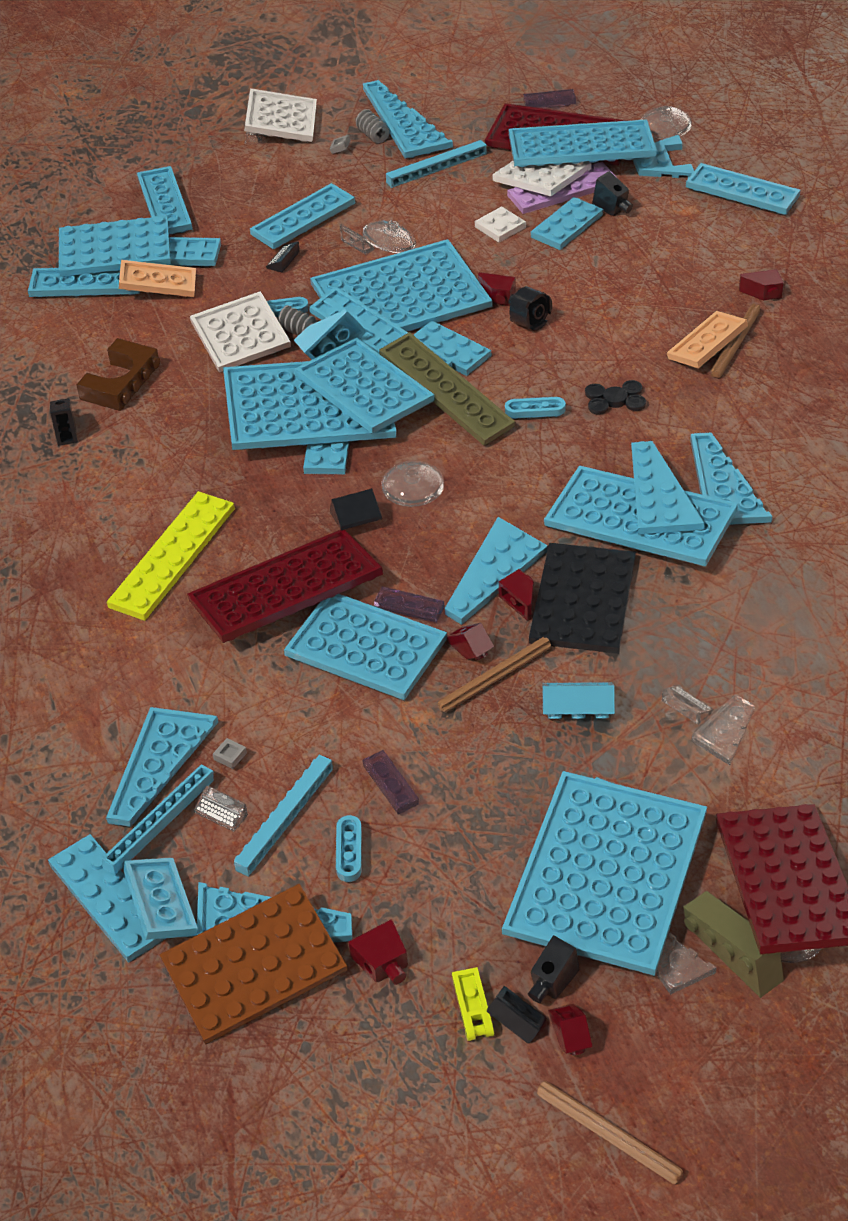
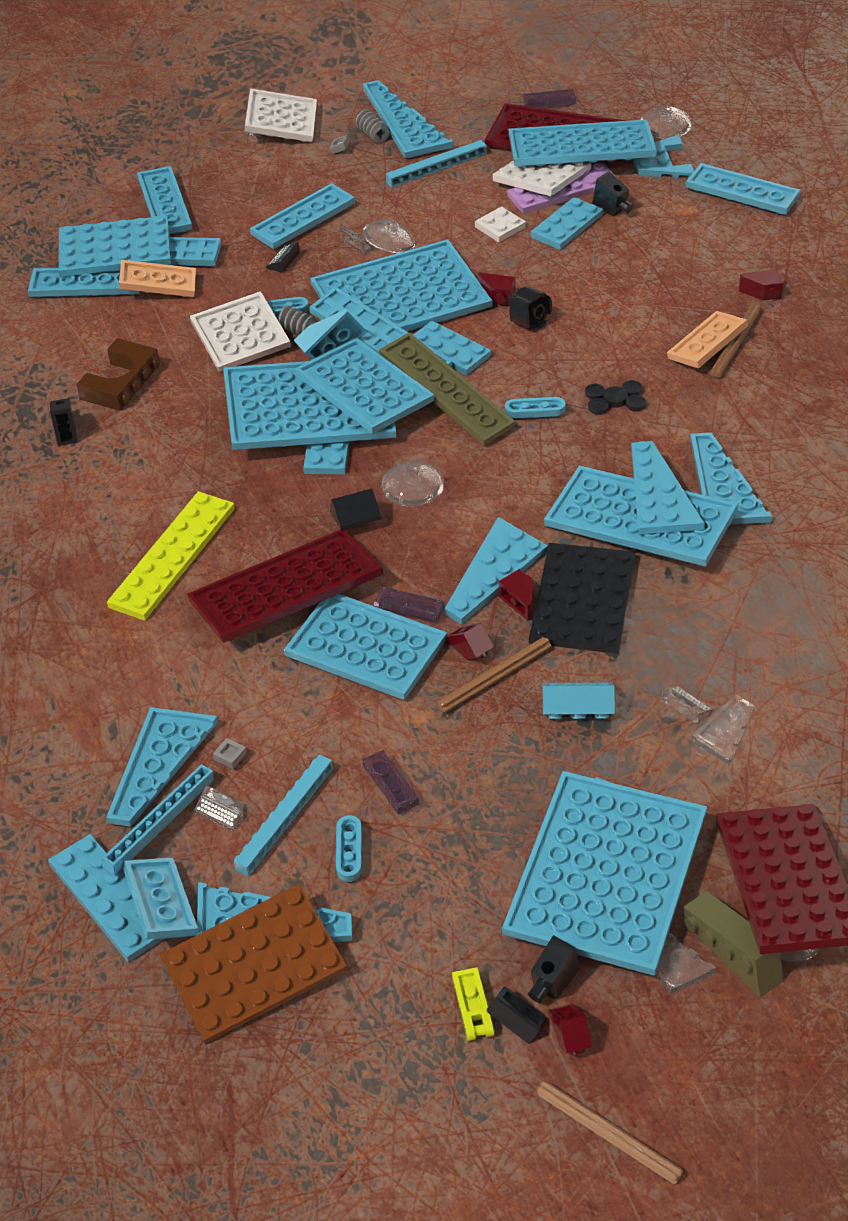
(380, 953): dark red torso -> none

